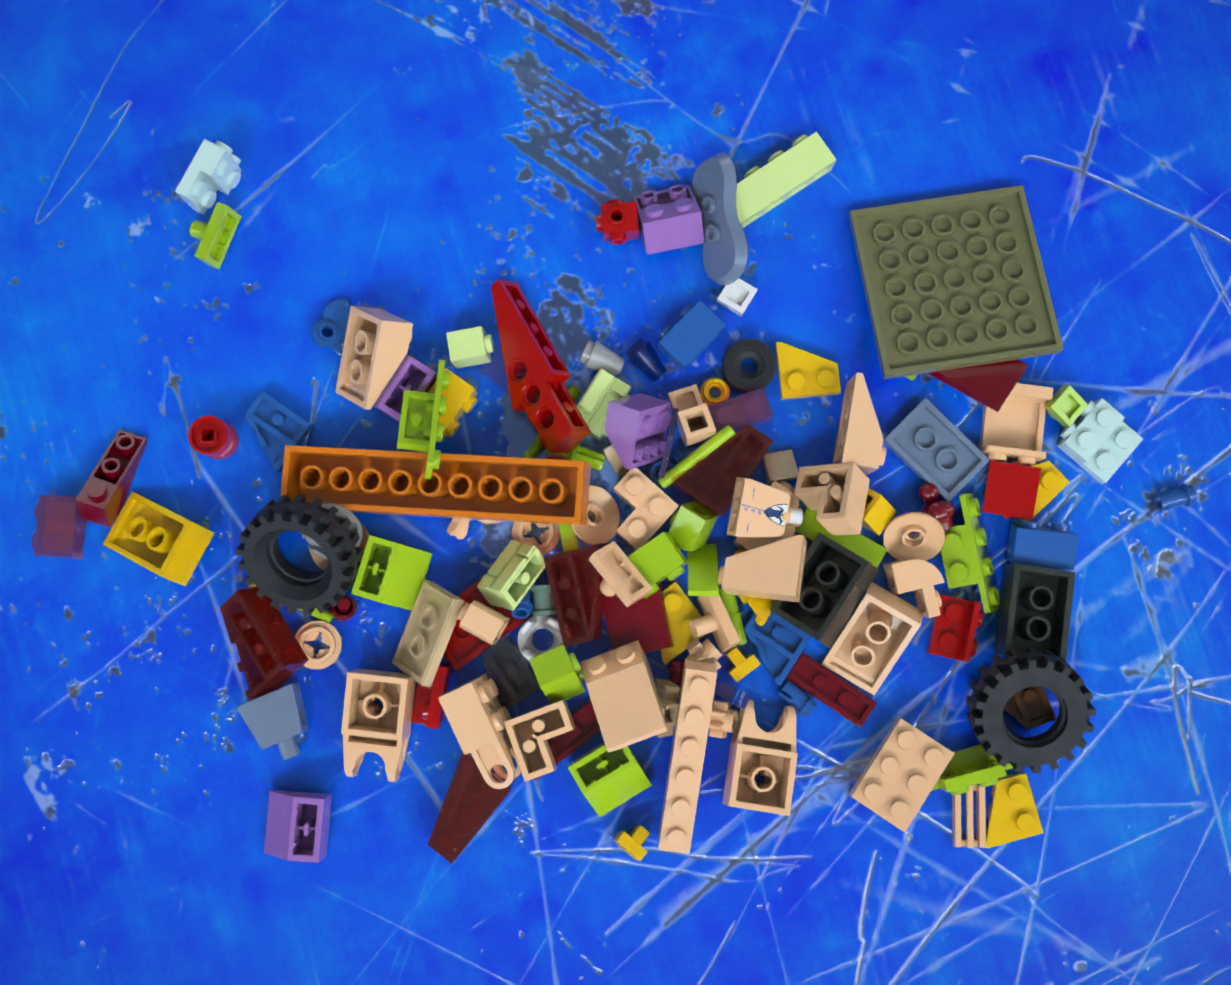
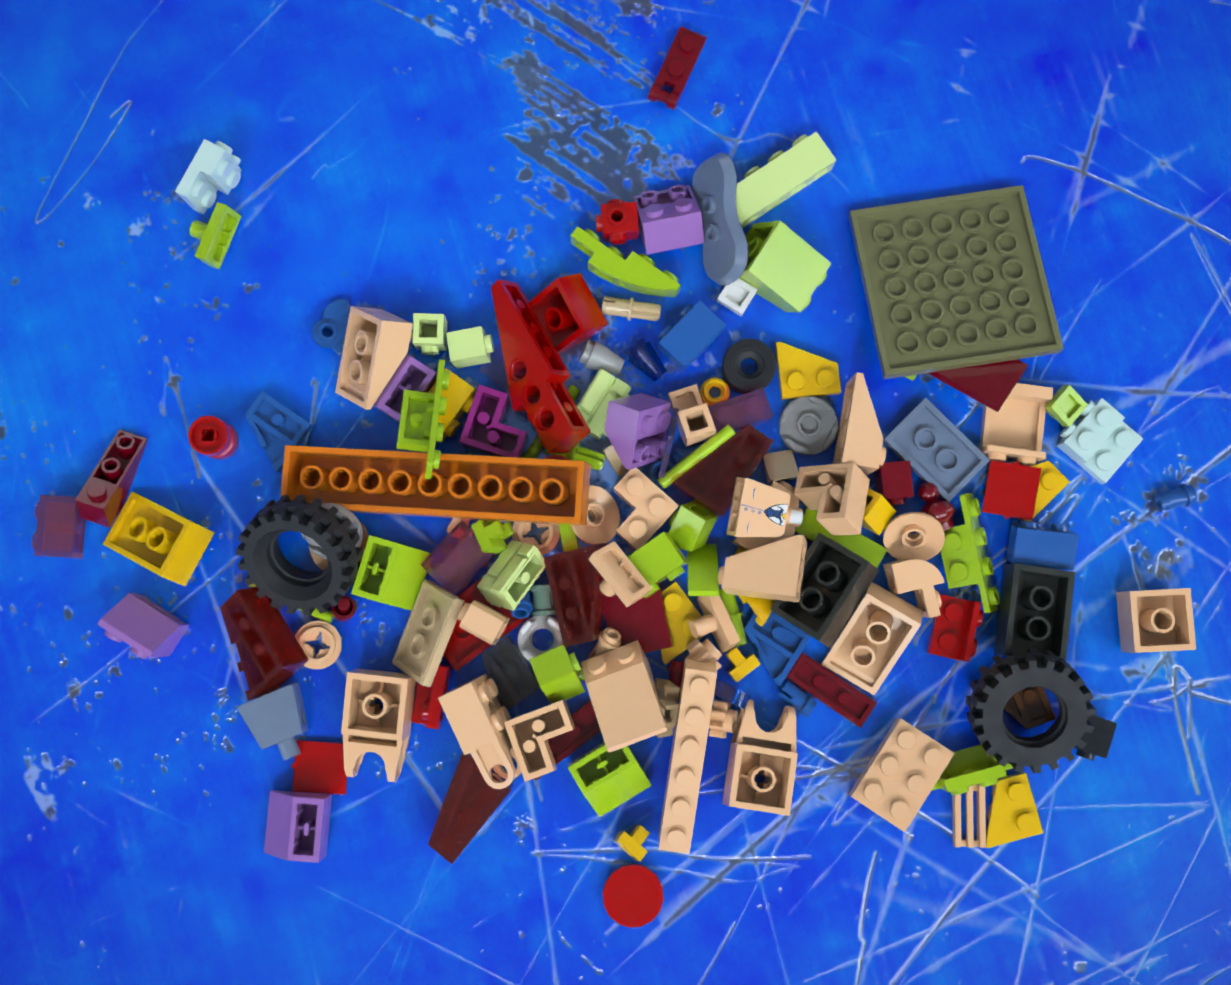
(143, 626): none -> medium lavender slope
(319, 768): none -> red piece
(430, 333): none -> yellowish green brick
(456, 559): none -> clear pink brick
(485, 428): none -> magenta brick
(492, 535): none -> lime tile
(568, 312): none -> red slope
(608, 640): none -> light nougat pin
(630, 309): none -> tan axle
(633, 895): none -> red tile
(634, 273): none -> lime slope
(677, 67): none -> dark red plate
(783, 266): none -> lime slope
(808, 425): none -> light grey tile
(895, 482): none -> dark red brick
(1099, 740): none -> black brick
(1156, 620): none -> brick

